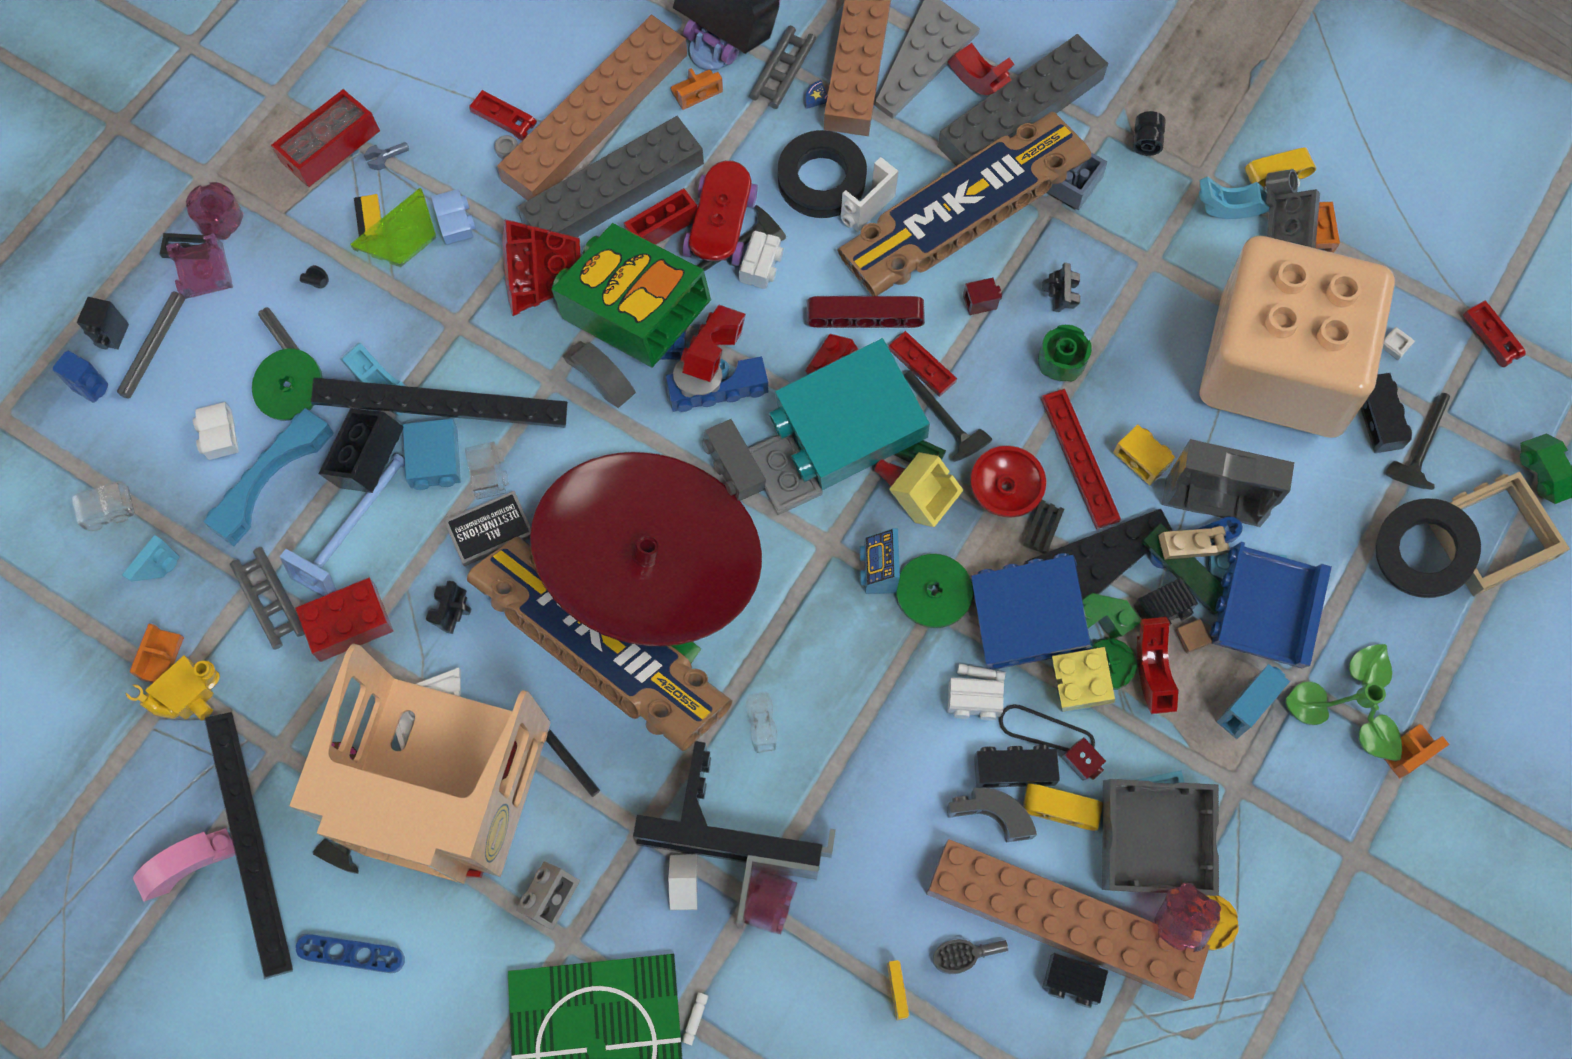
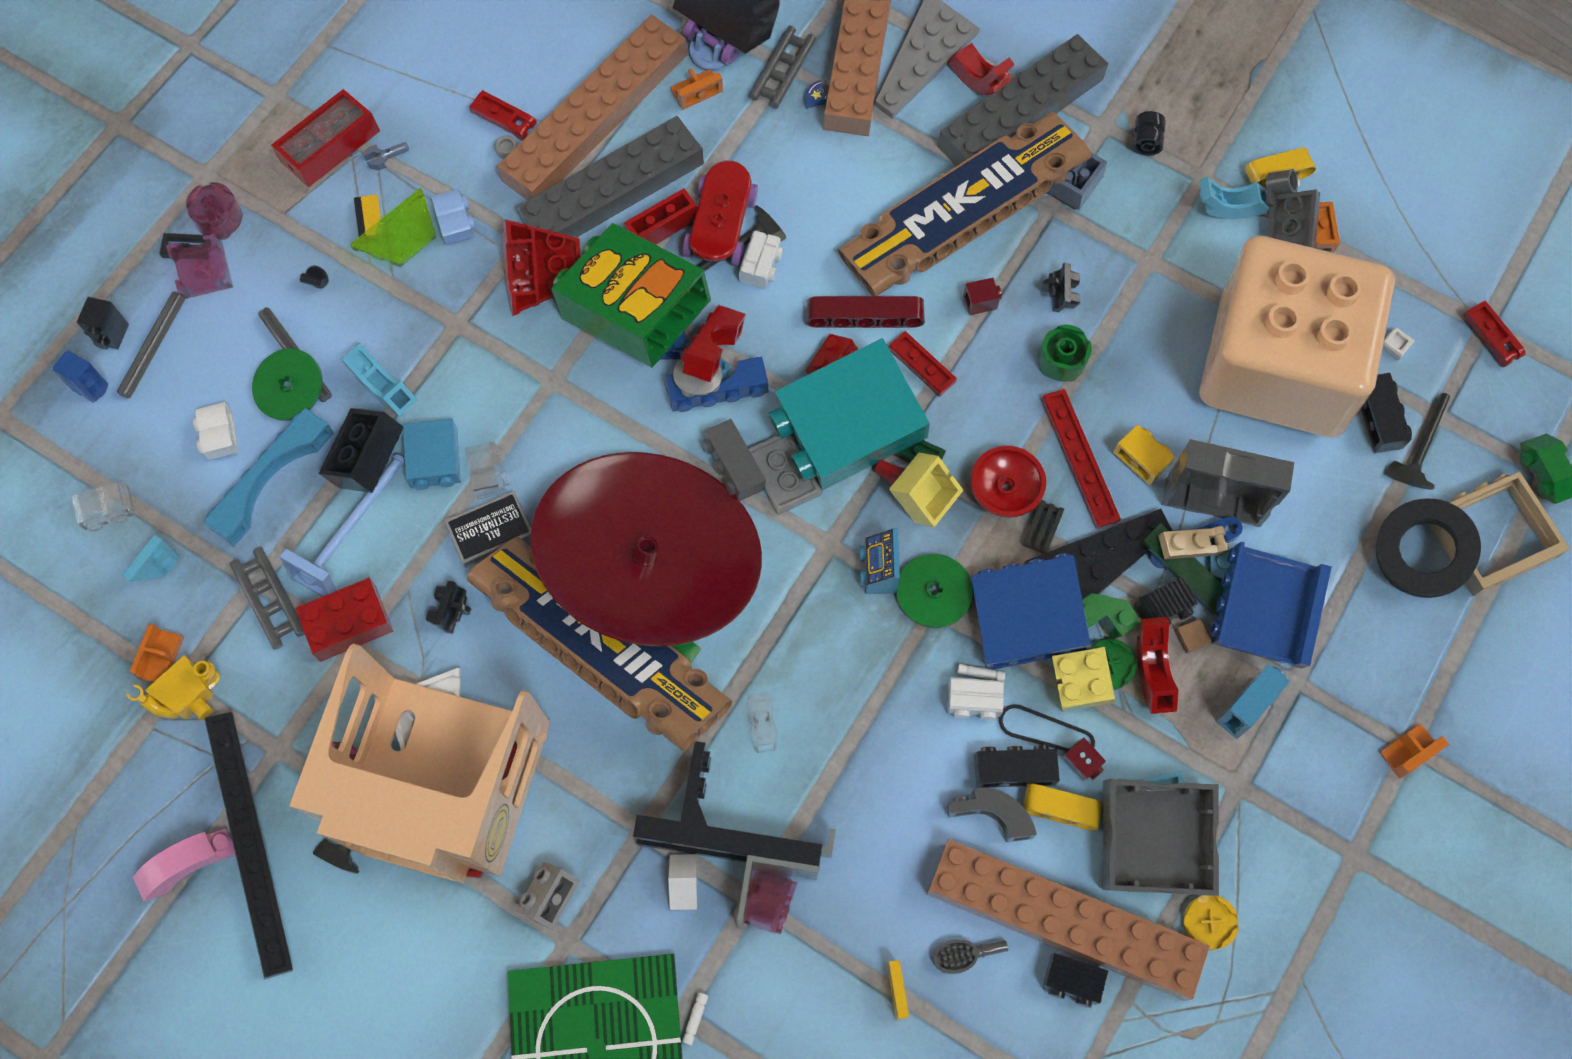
(351, 950): blue beam -> none
(438, 402): black plate -> none
(572, 764): black bar -> none
(601, 372): dark grey arch -> none
(813, 146): black tyre -> none
(884, 183): white panel -> none
(967, 444): pearl dark grey piece -> none
(1187, 918): clear pink brick -> none
(1373, 668): bright green plant -> none

